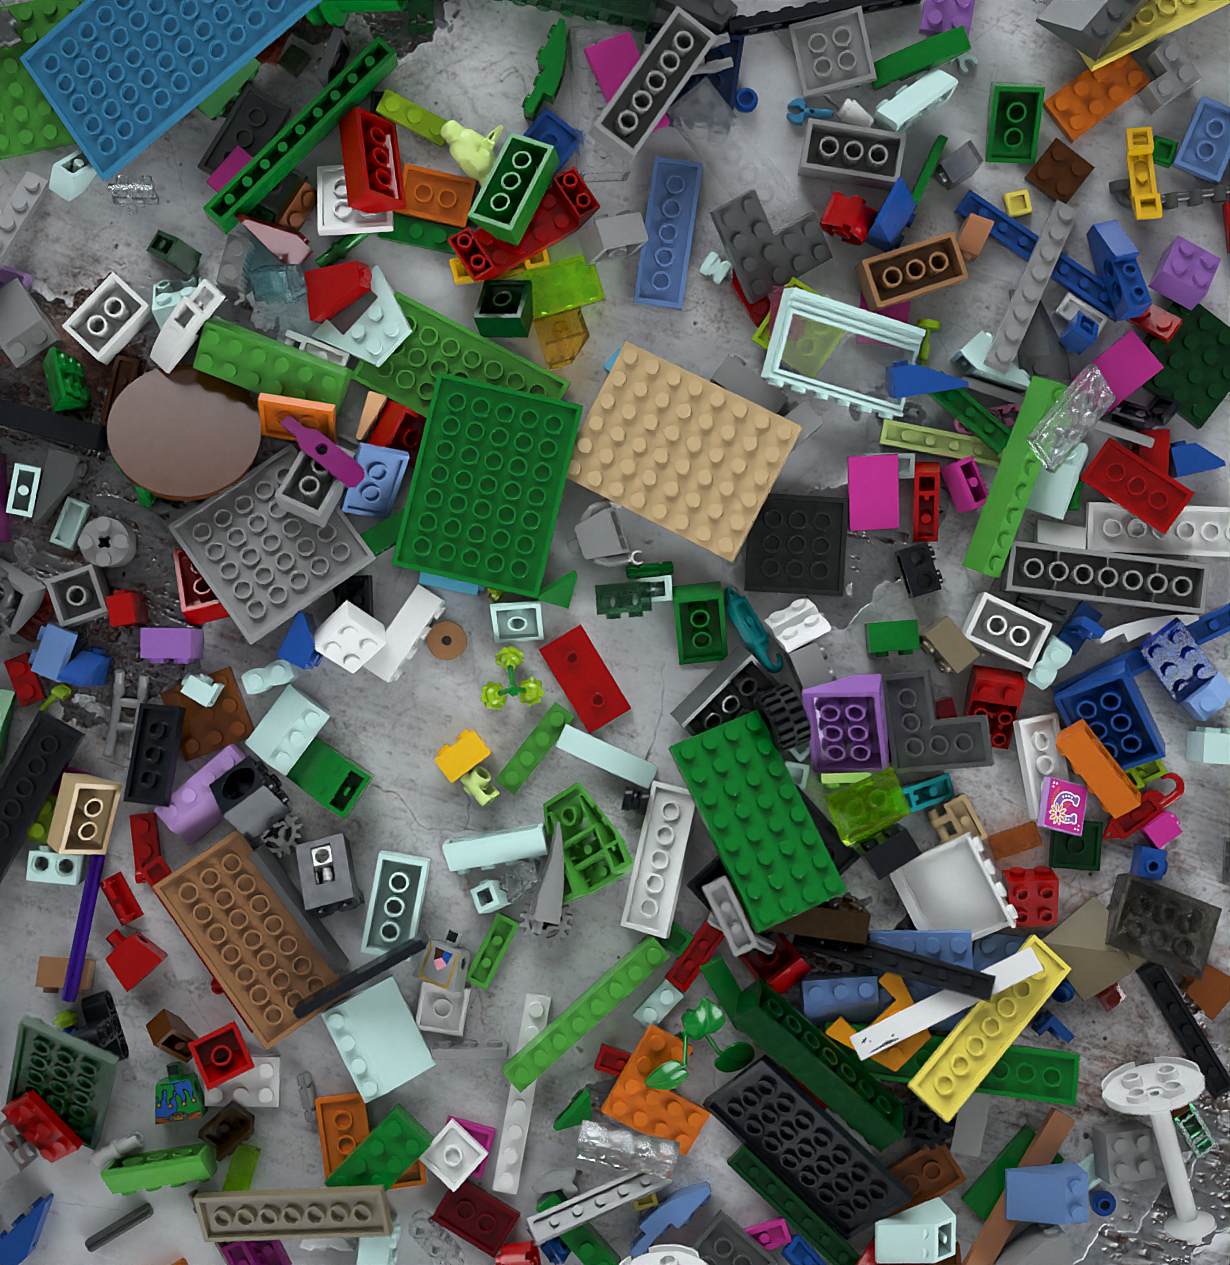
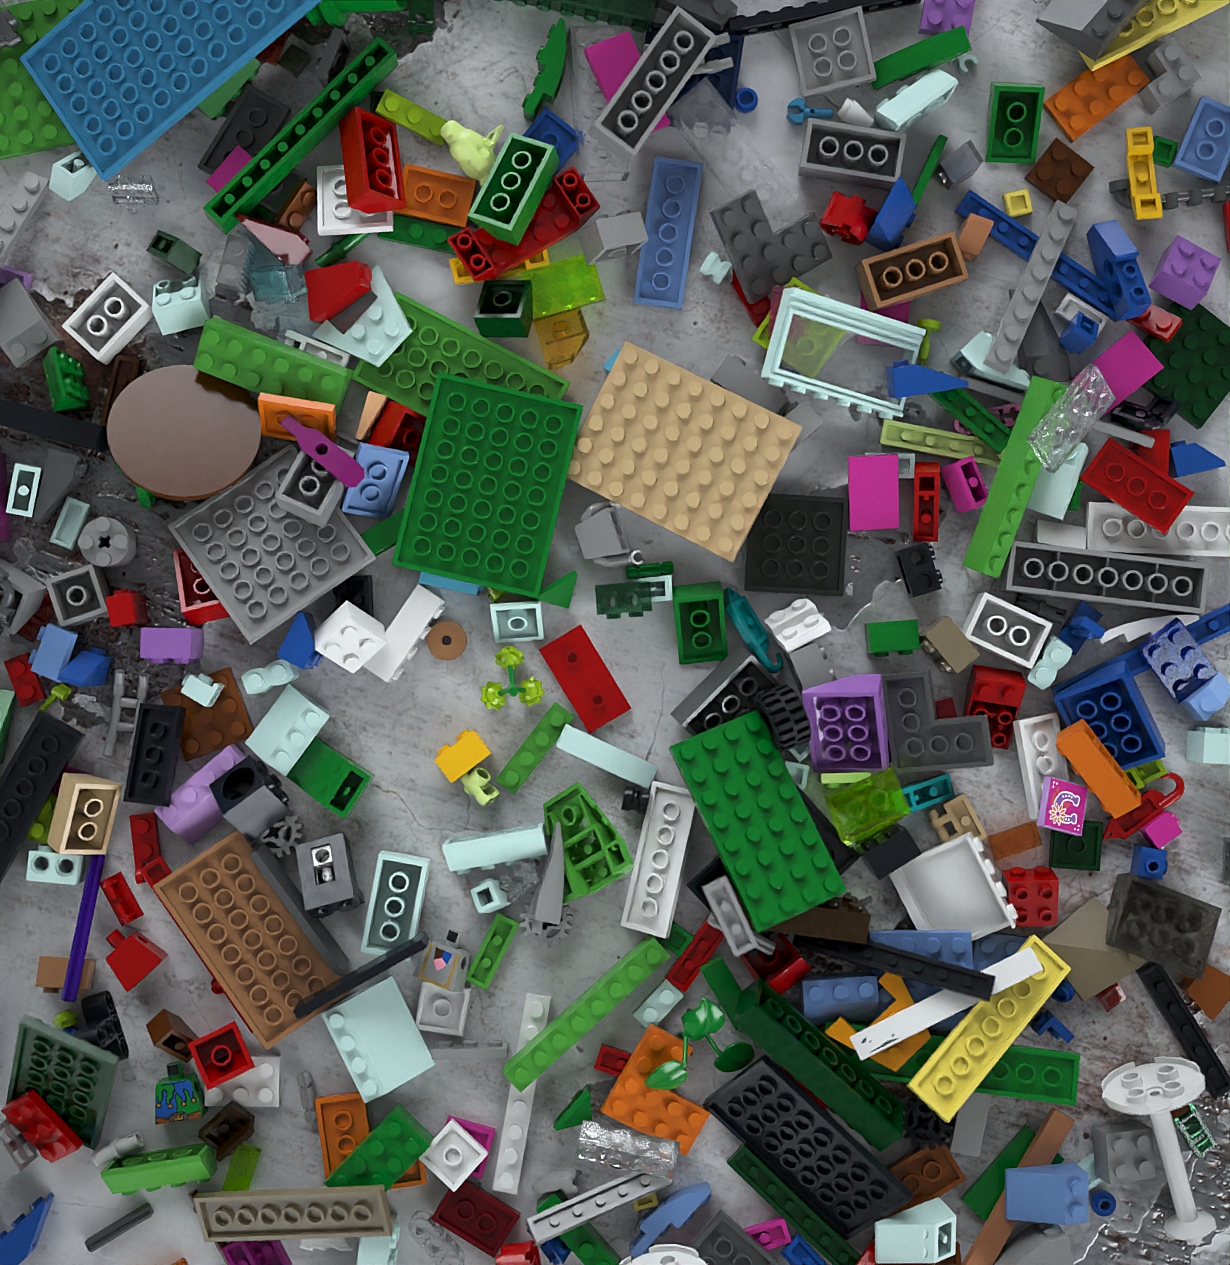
(184, 323): white slope -> none

